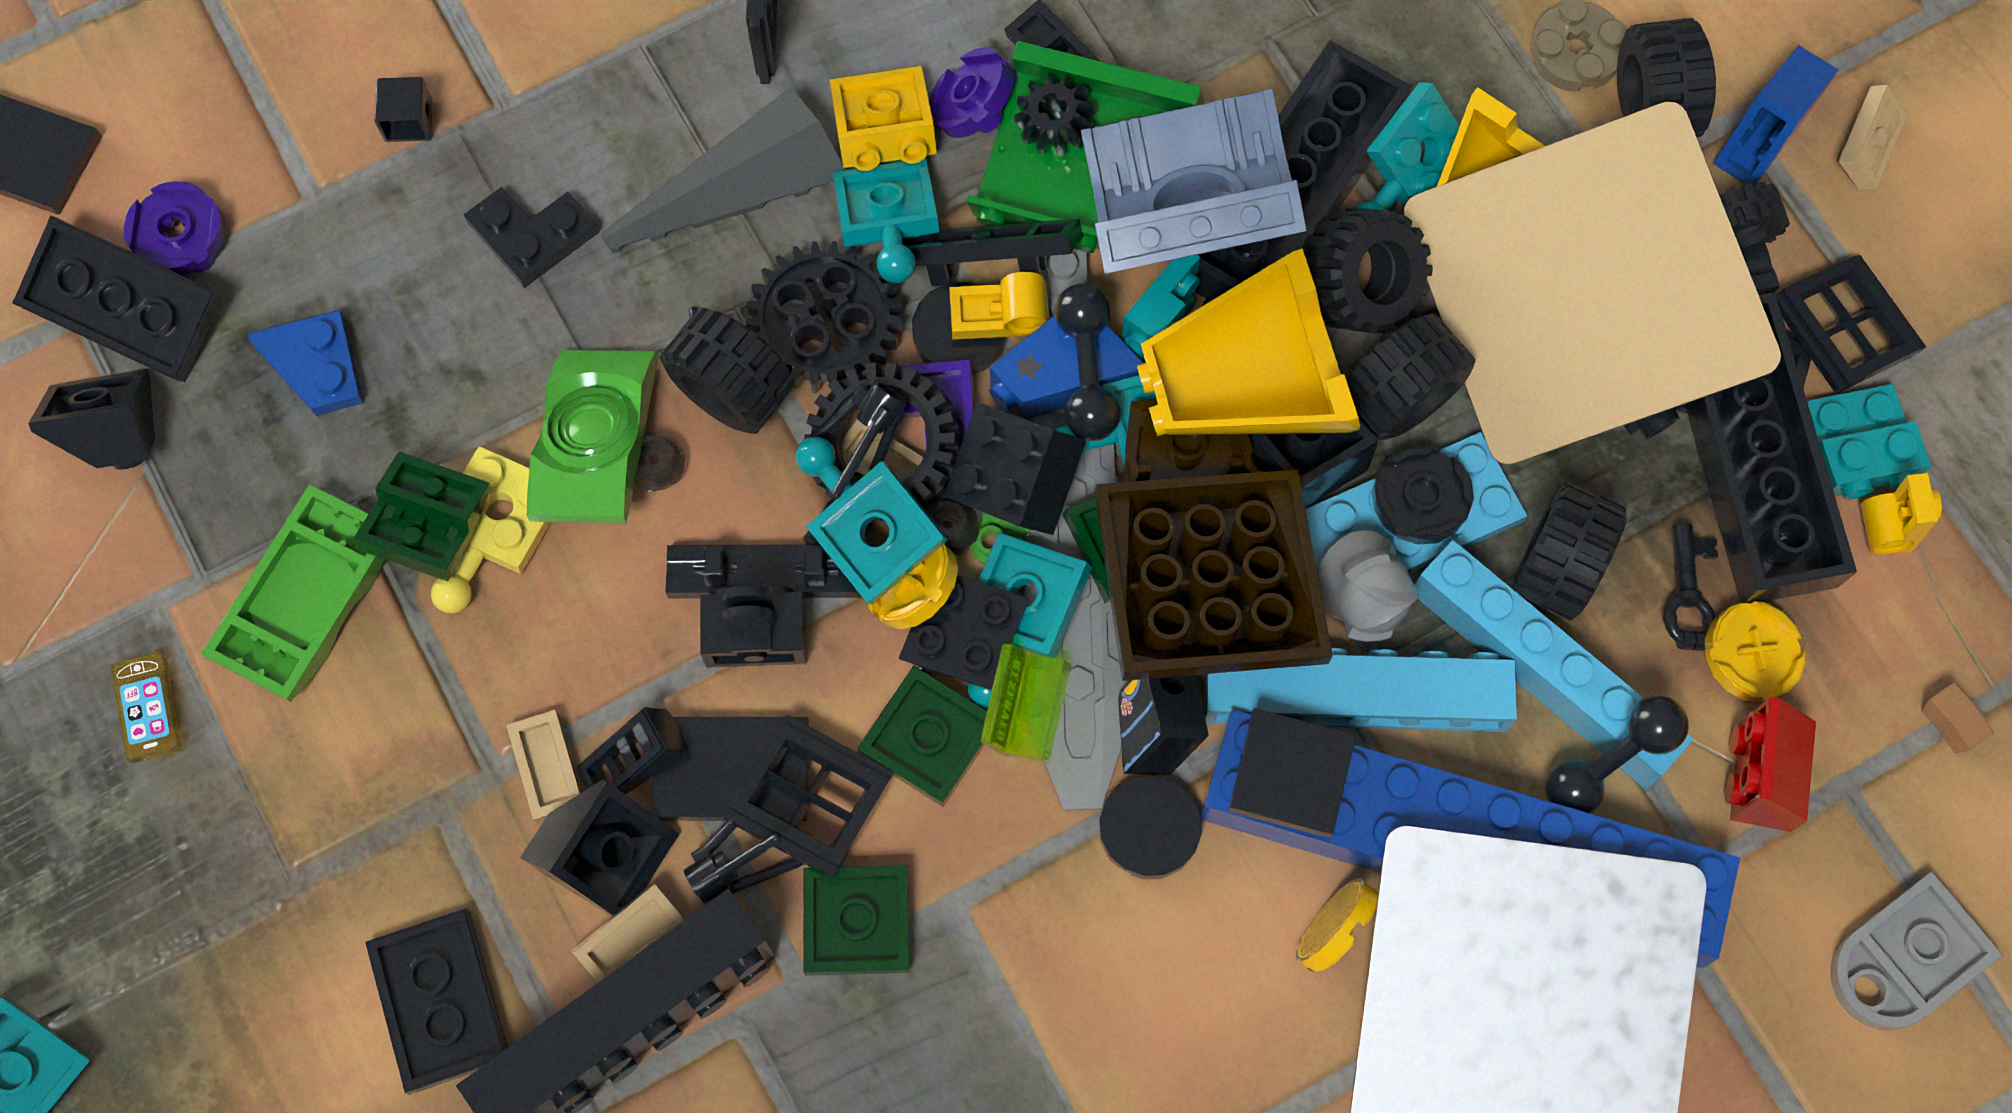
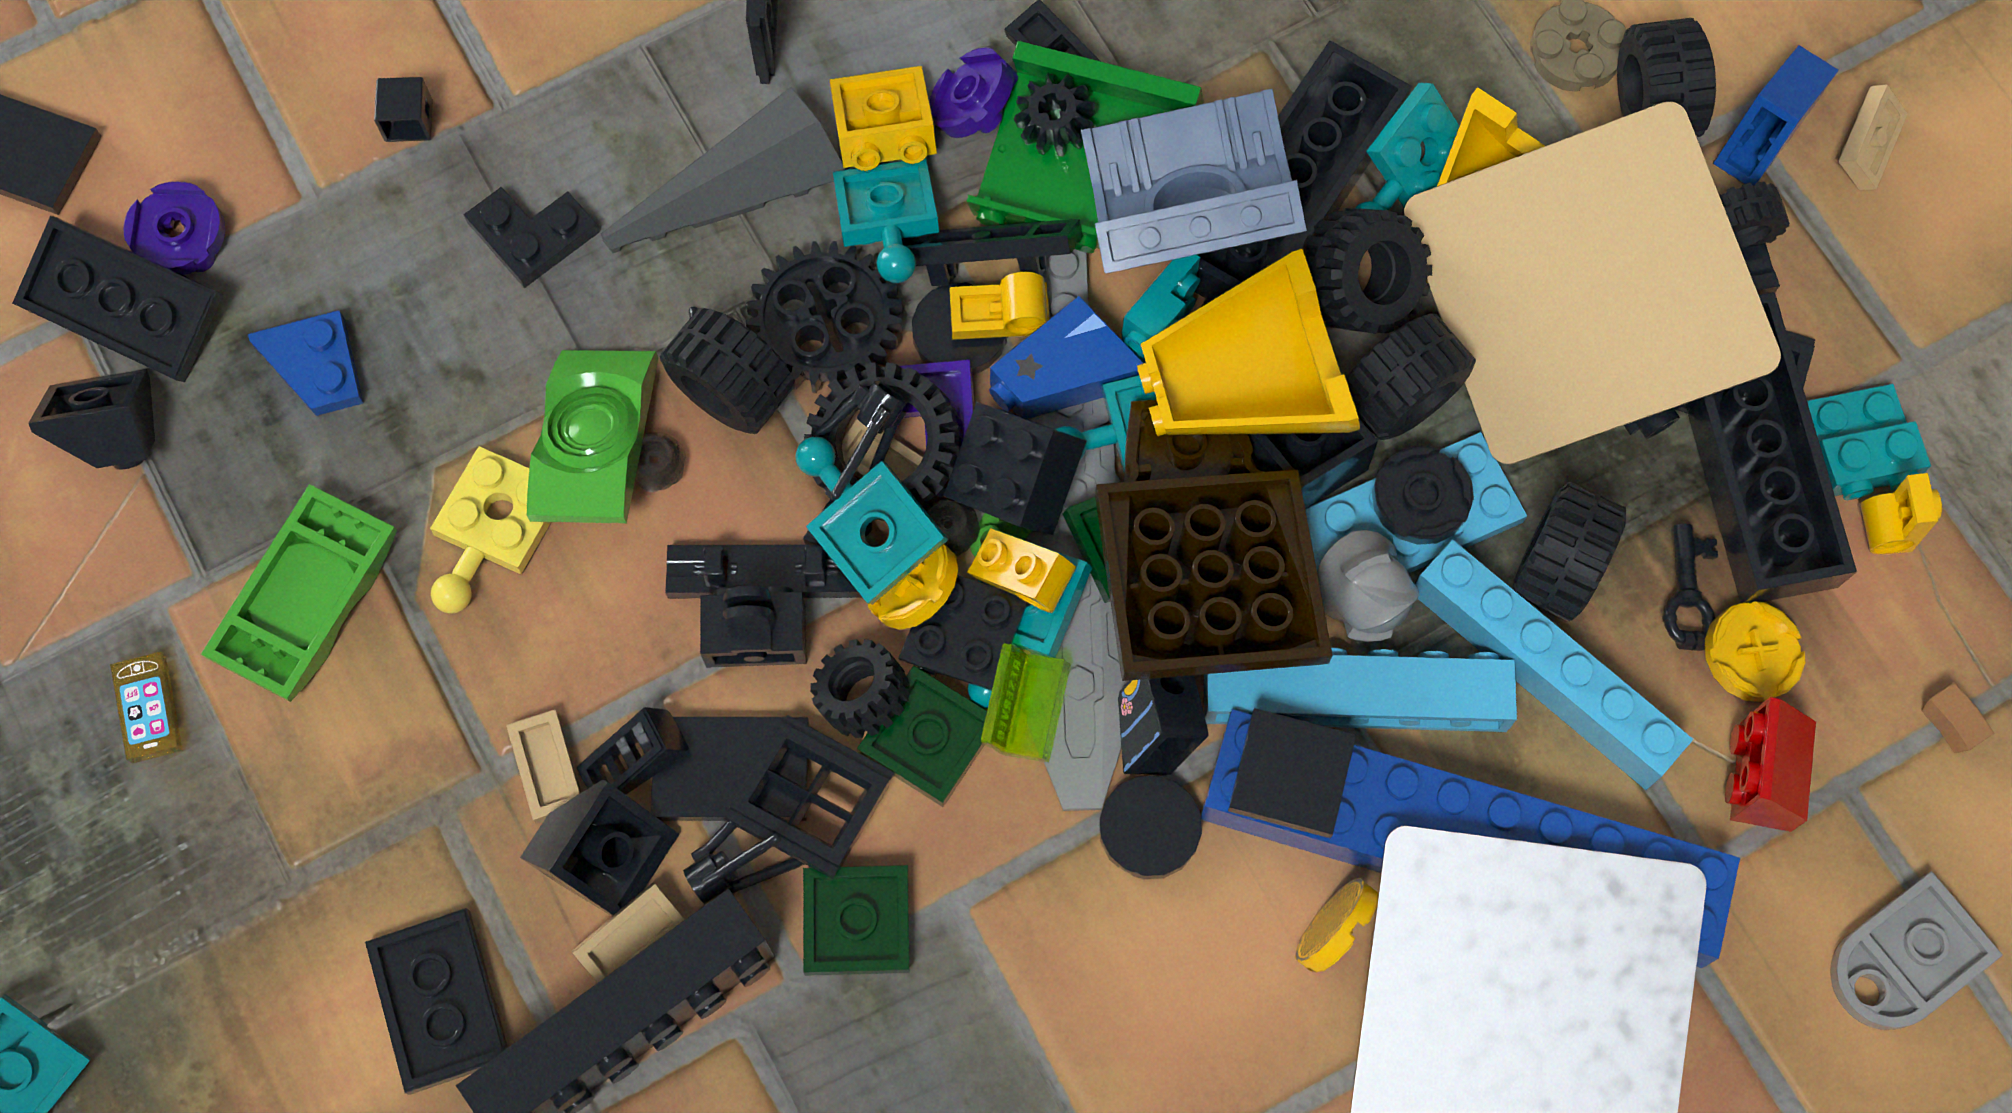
(423, 516): dark green slope -> none
(876, 704): none -> black tyre
(1022, 569): none -> yellow plate
(1091, 410): black piece -> none
(1654, 726): black piece -> none
(1817, 340): black piece -> none

